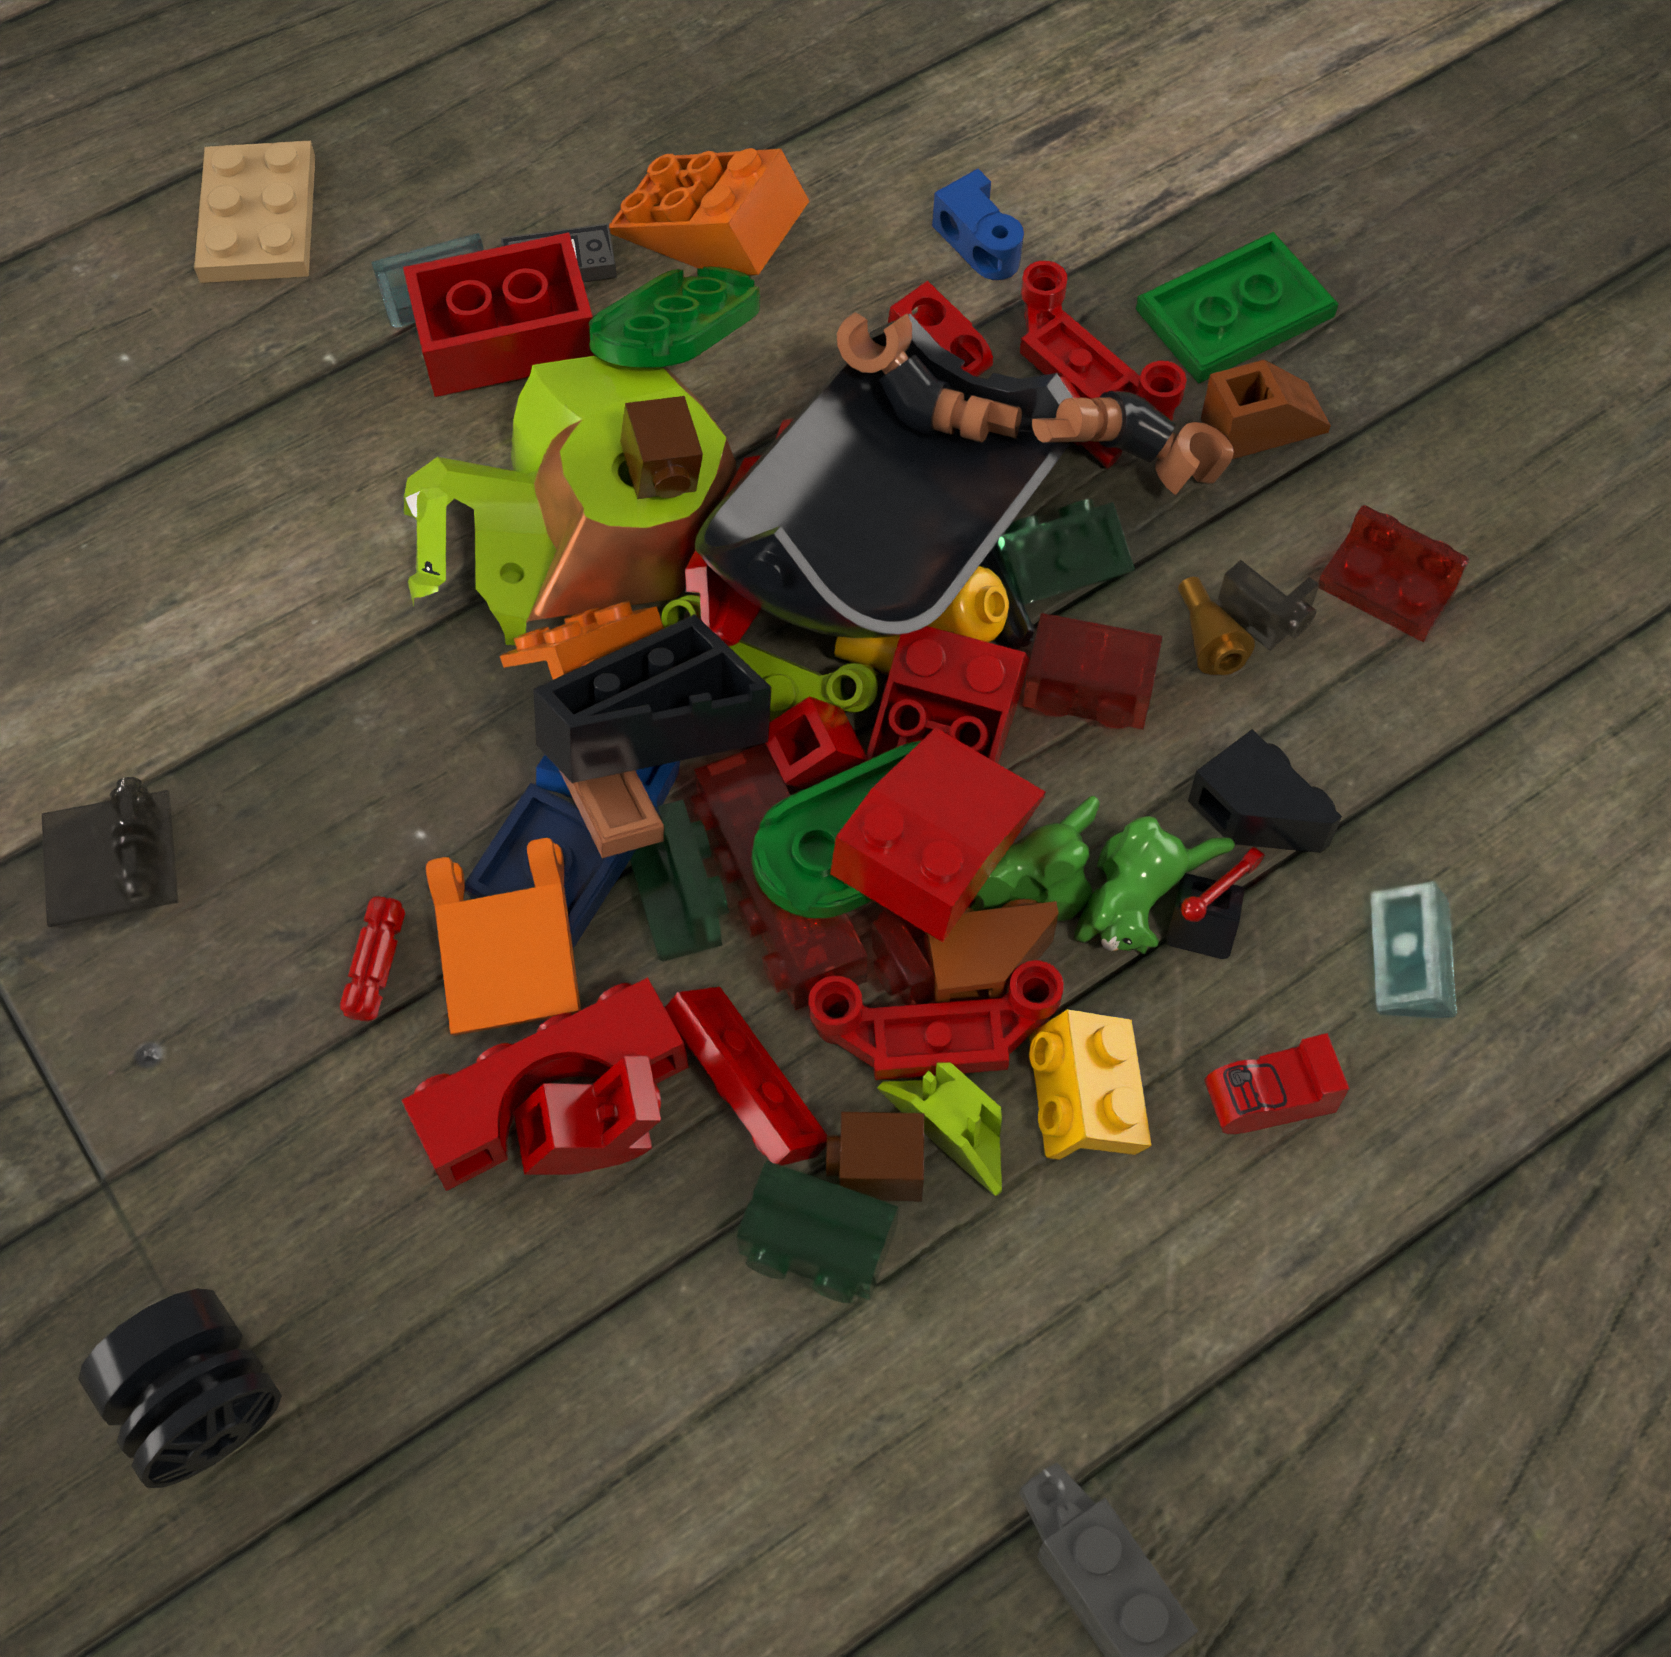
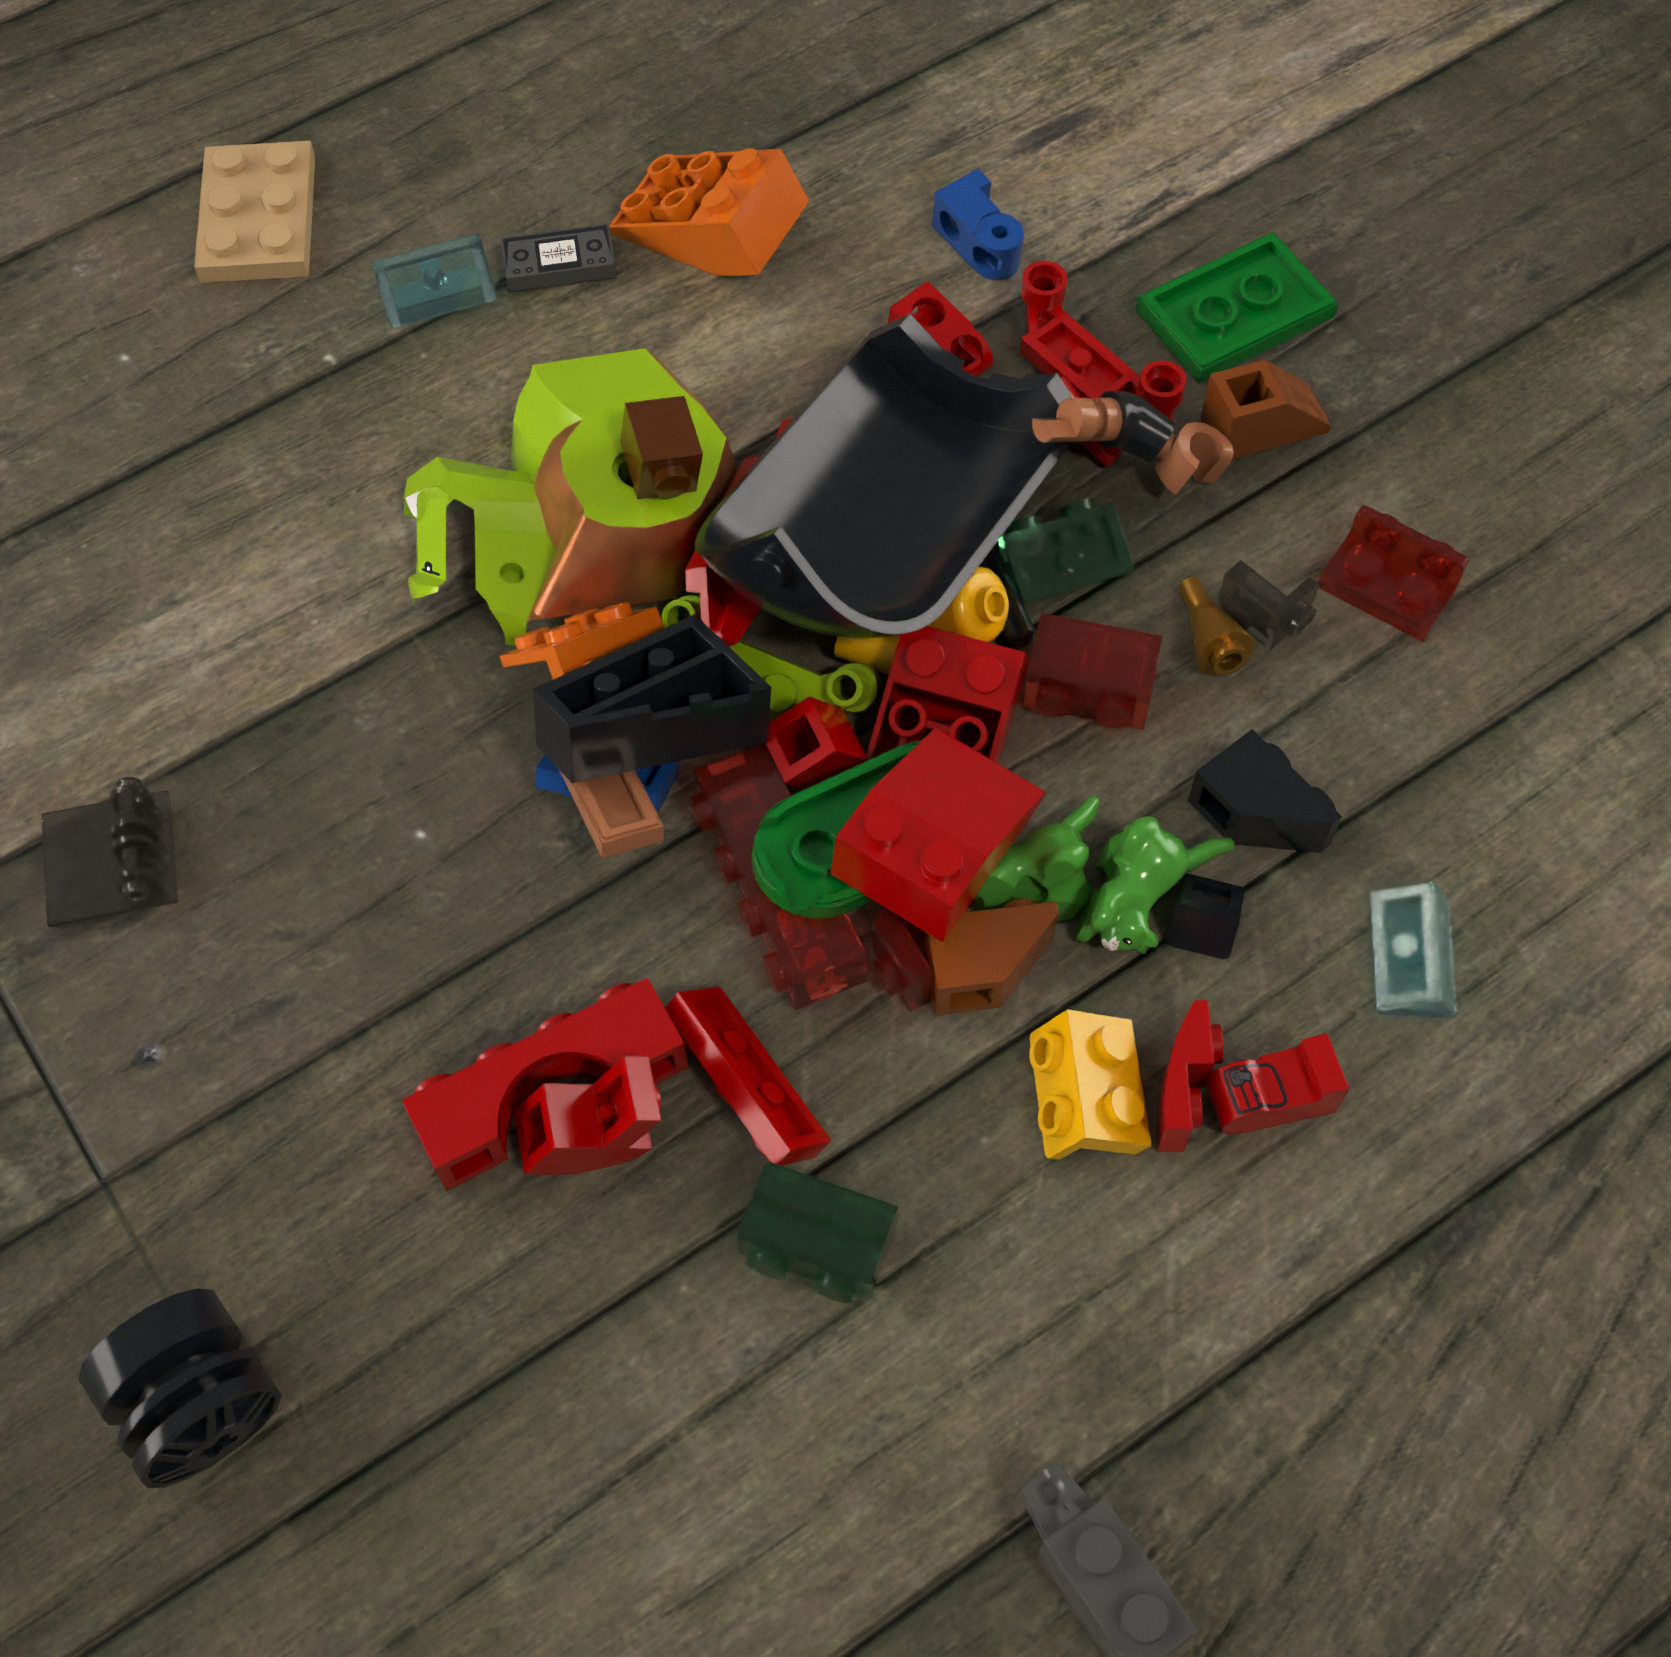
(372, 959): red axle -> none
(499, 312): red brick -> none
(507, 952): orange flag -> none
(586, 874): dark blue plate -> none
(674, 317): green tile -> none
(675, 890): clear green bracket -> none
(879, 1155): reddish brown brick -> none
(915, 392): nougat piece -> none
(915, 1037): red plate -> none
(956, 1119): lime piece -> none
(1191, 1060): none -> red slope
(1195, 907): red hinge -> none

